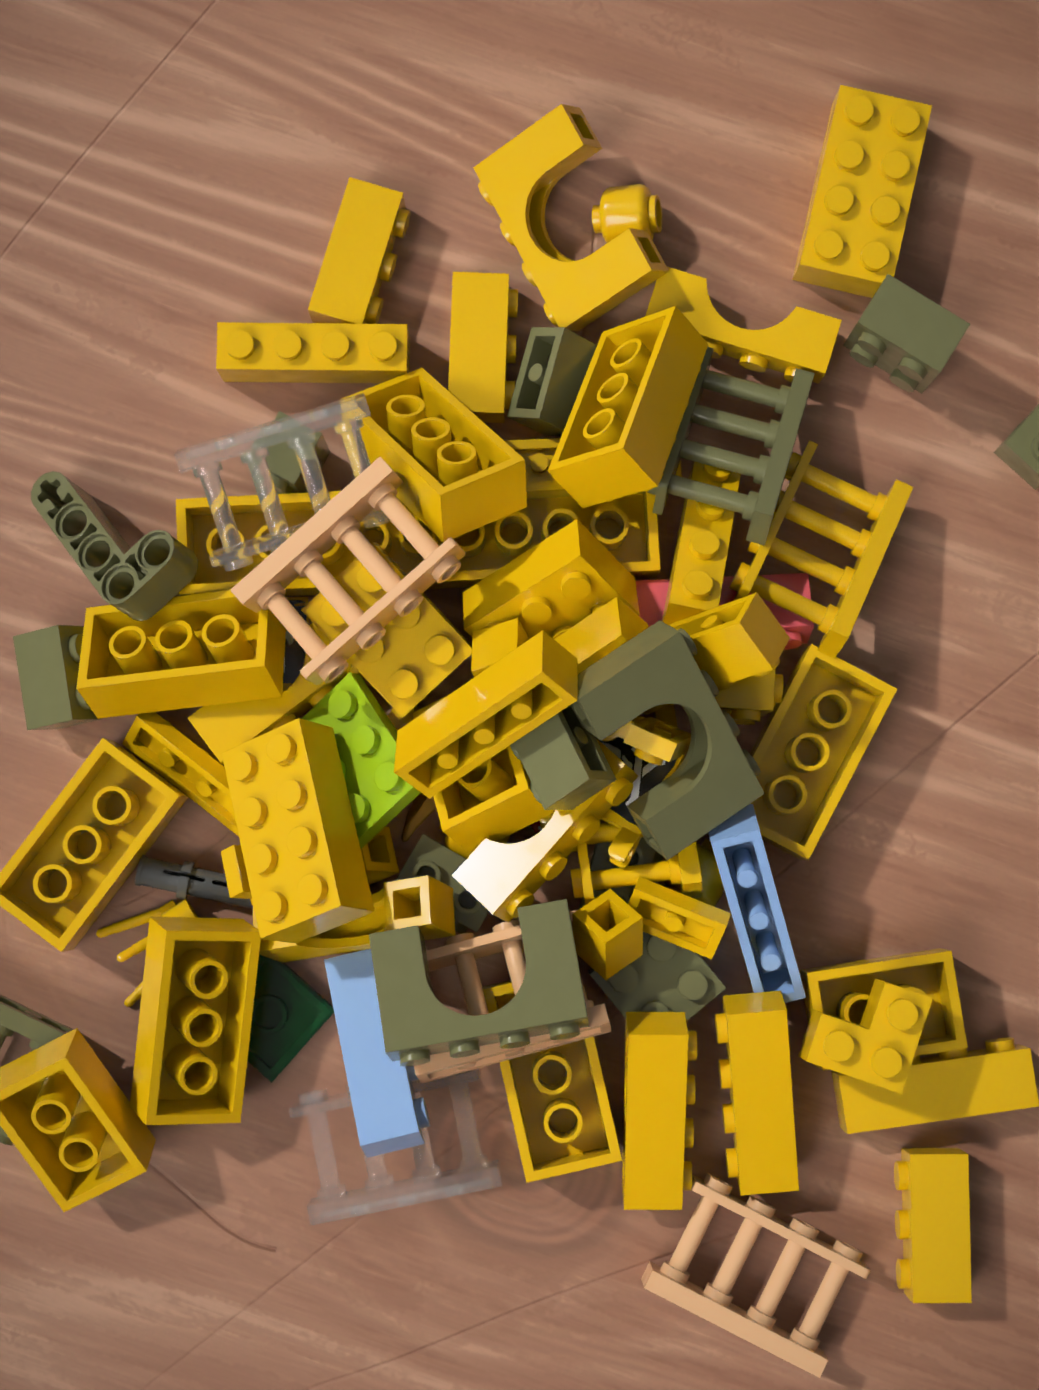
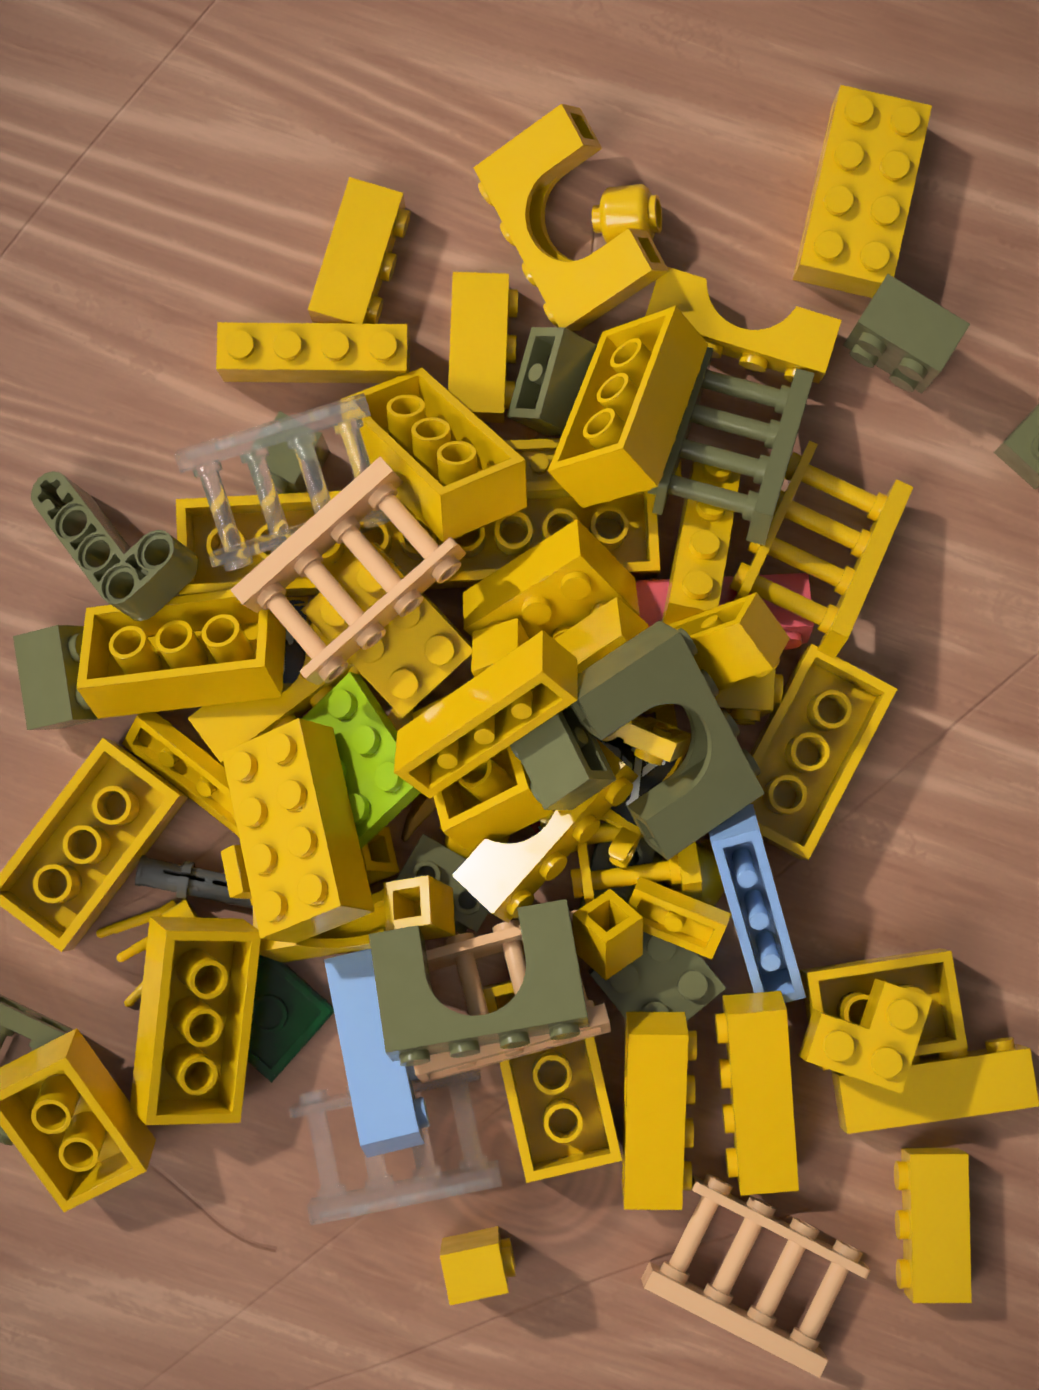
(476, 1265): none -> yellow brick

